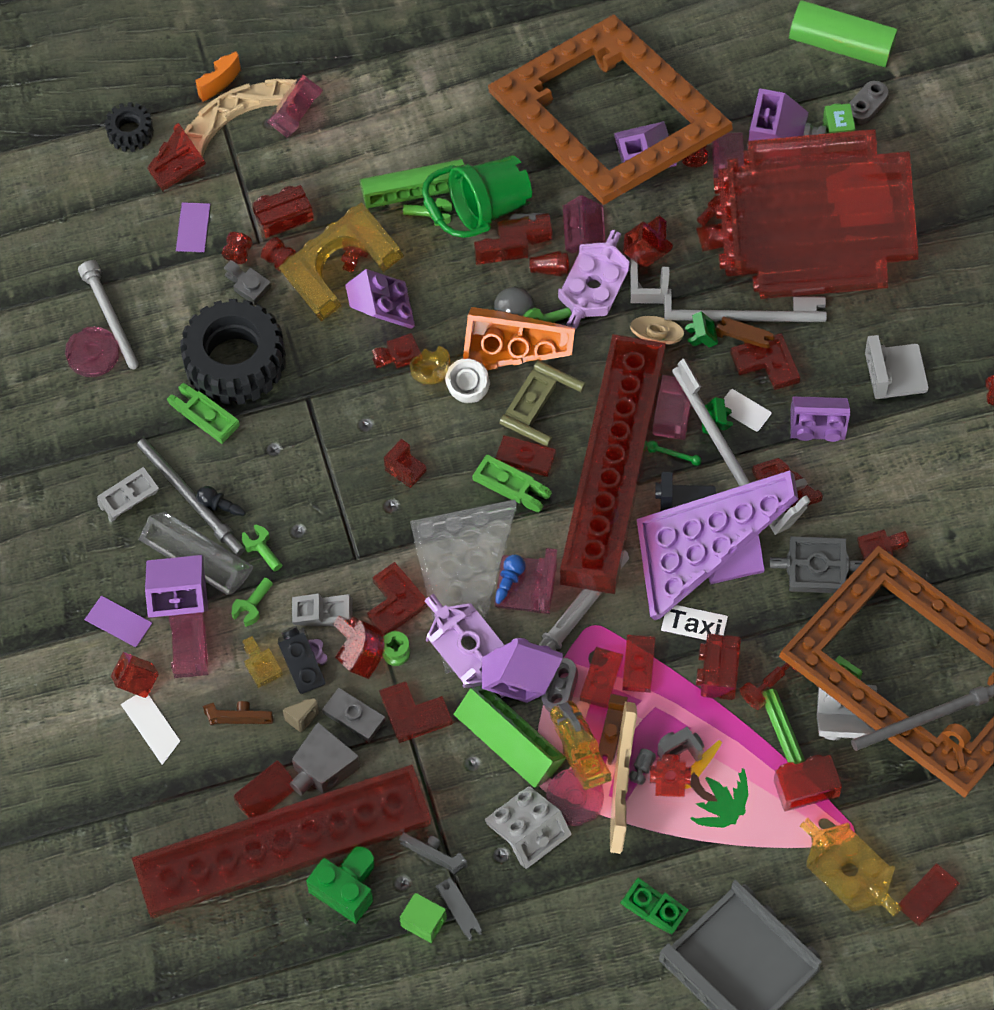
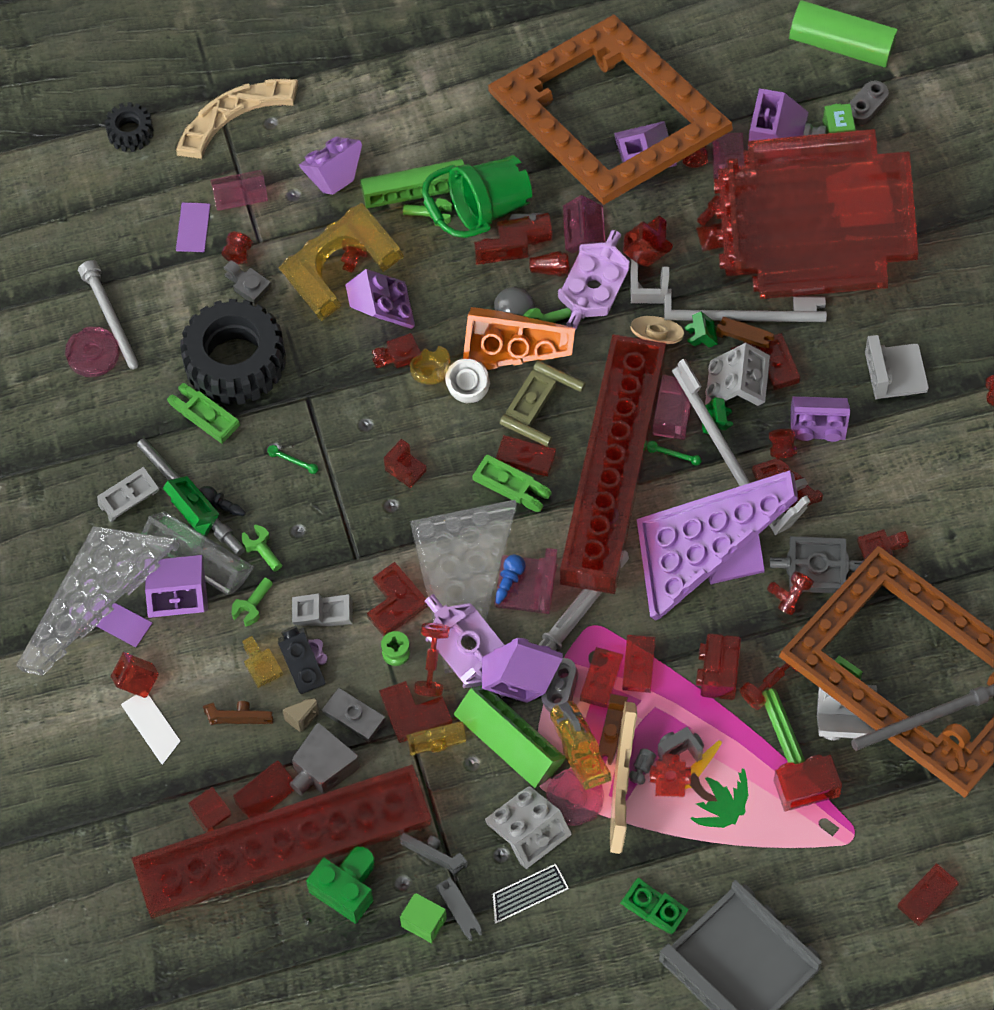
(102, 572): none -> clear wing
(175, 159): clear red wing -> none
(189, 645): clear pink panel -> none
(191, 504): none -> green panel
(209, 809): none -> clear red panel
(225, 72): orange slope -> none
(239, 190): none -> clear pink panel
(273, 452): none -> green hinge
(276, 252): clear red wheel -> none
(282, 210): clear red brick -> none
(294, 106): clear pink panel -> none
(333, 165): none -> medium lavender slope
(362, 648): clear red brick -> none
(428, 687): none -> clear red wheel
(436, 738): none -> clear yellow plate
(528, 892): none -> sticker
(677, 495): black bracket -> none
(693, 622): white sticker -> none
(739, 373): none -> light grey bracket
(746, 410): white sticker -> none
(783, 443): none -> clear red wheel
(789, 599): none -> clear red piece
(839, 846): clear yellow plate -> none

